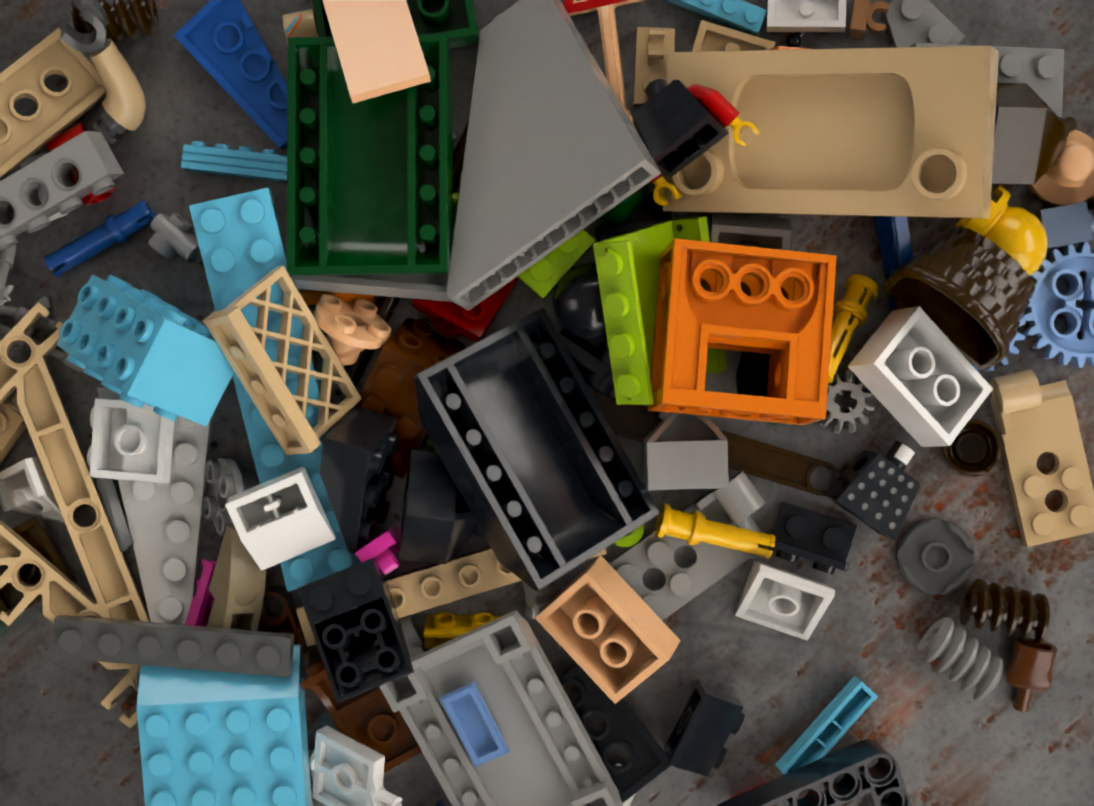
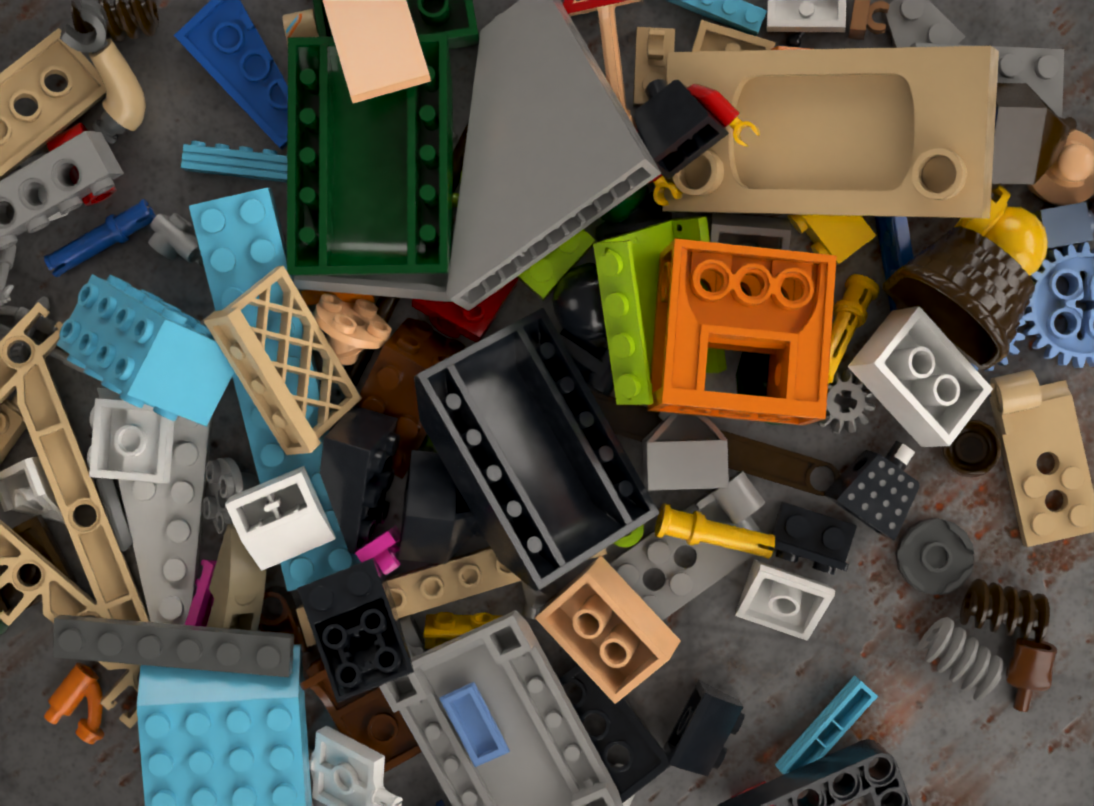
(77, 684): none -> orange plant
(834, 233): none -> yellow brick

